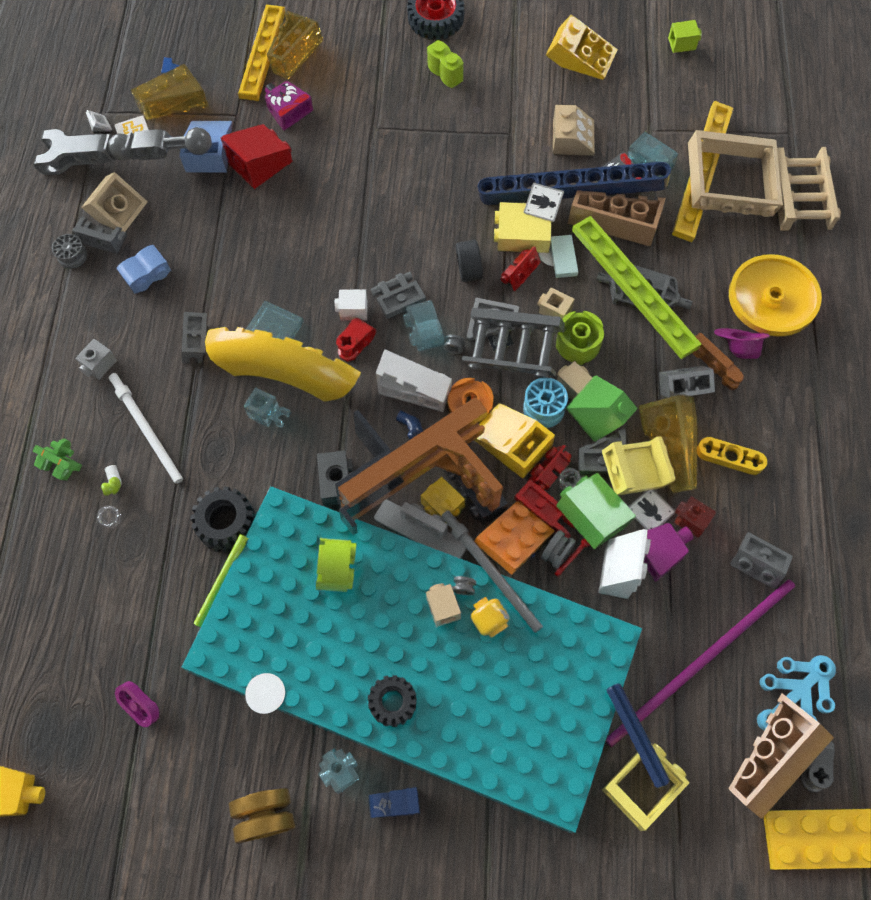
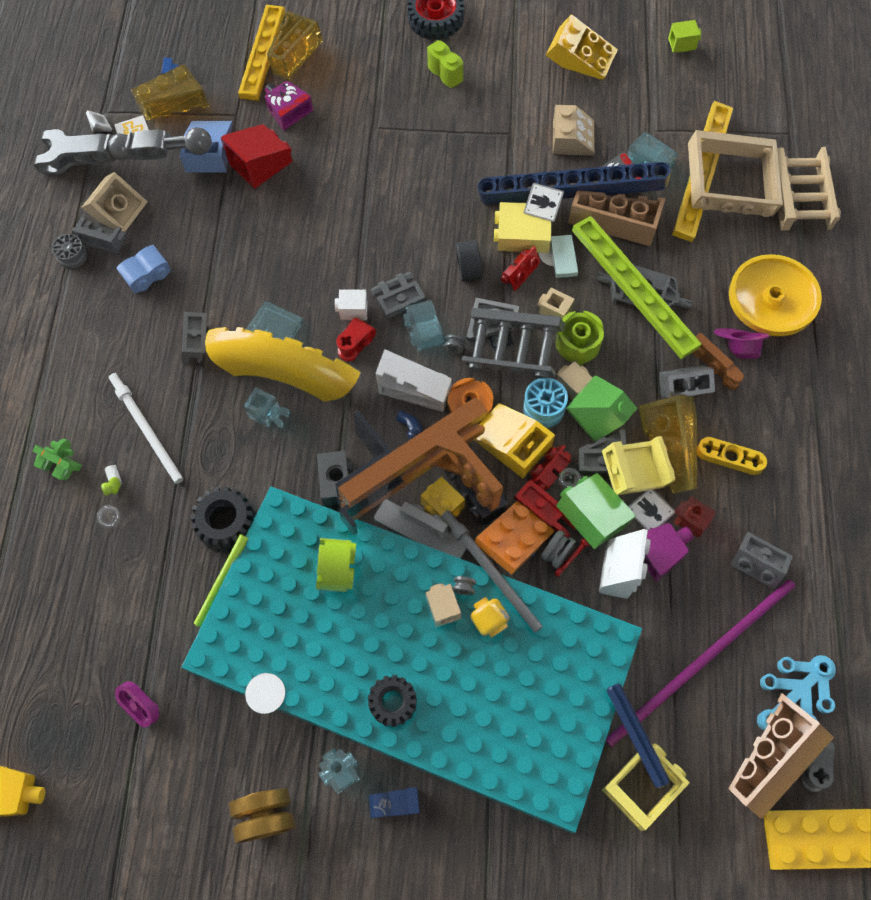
(95, 359): light grey brick -> none

